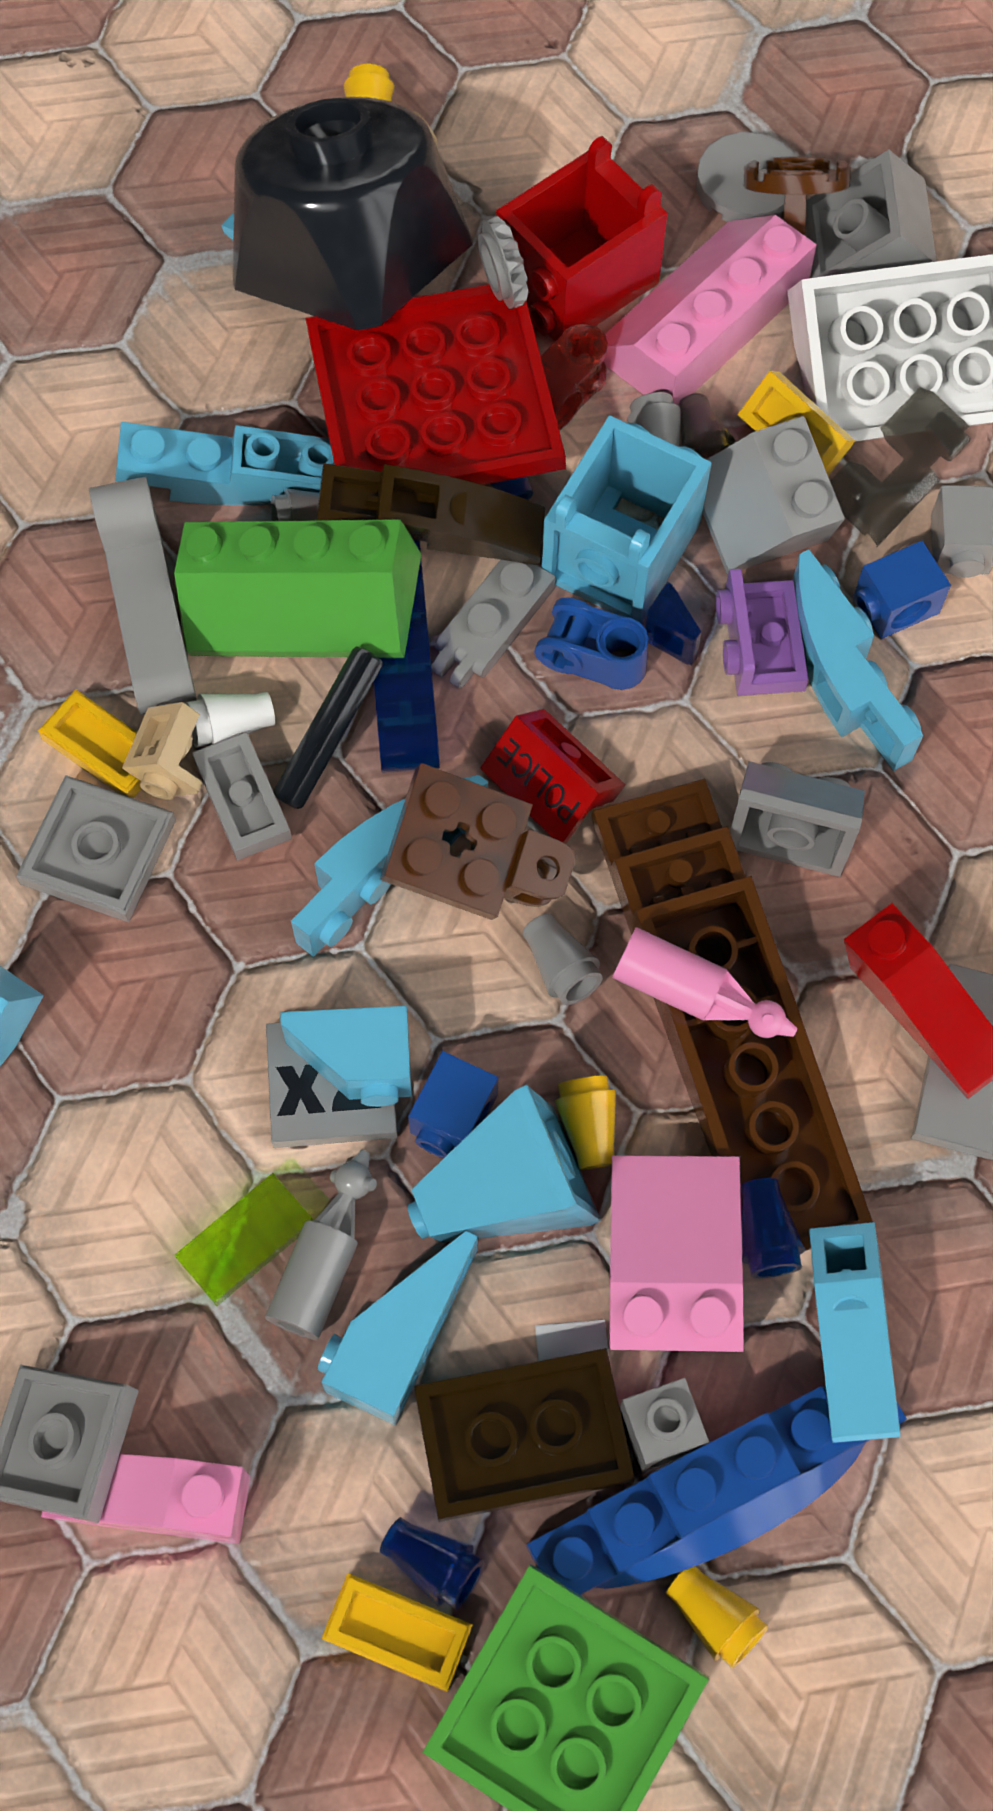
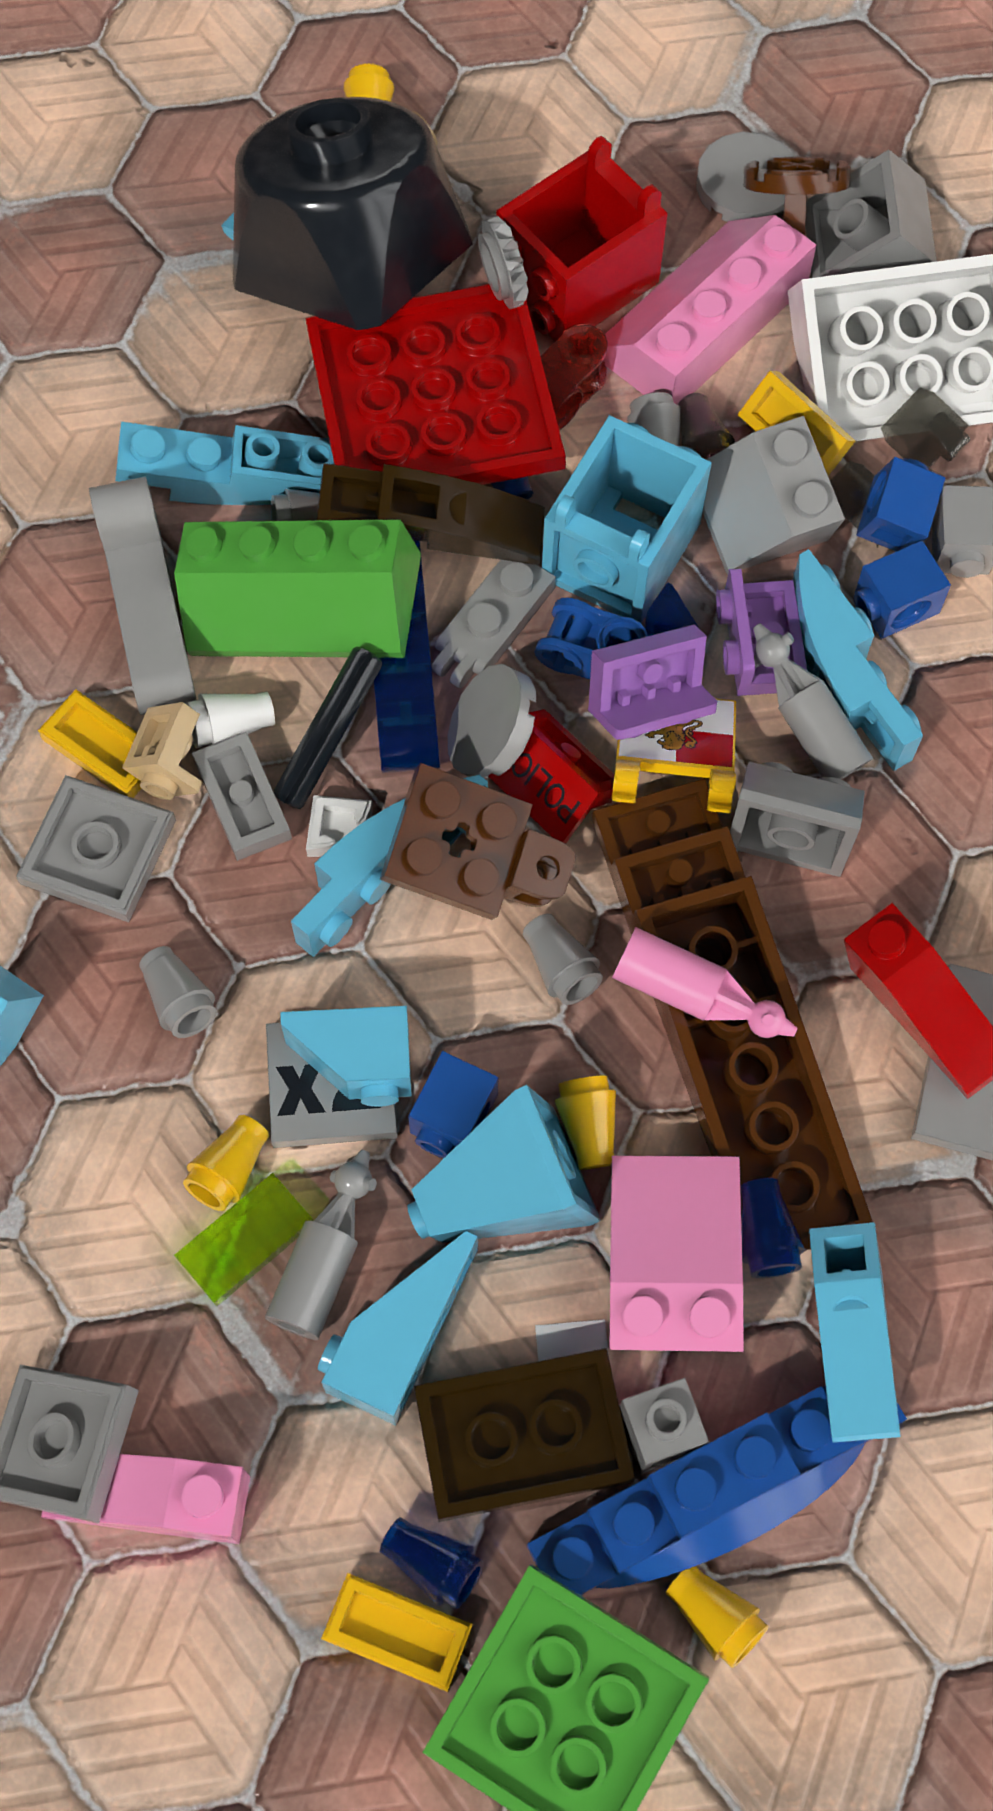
(178, 995): none -> light grey cone
(226, 1164): none -> yellow cone
(332, 820): none -> white tile
(491, 722): none -> light grey tile
(650, 683): none -> medium lavender bracket
(689, 749): none -> flag
(810, 709): none -> light grey wheel
(900, 504): none -> blue brick

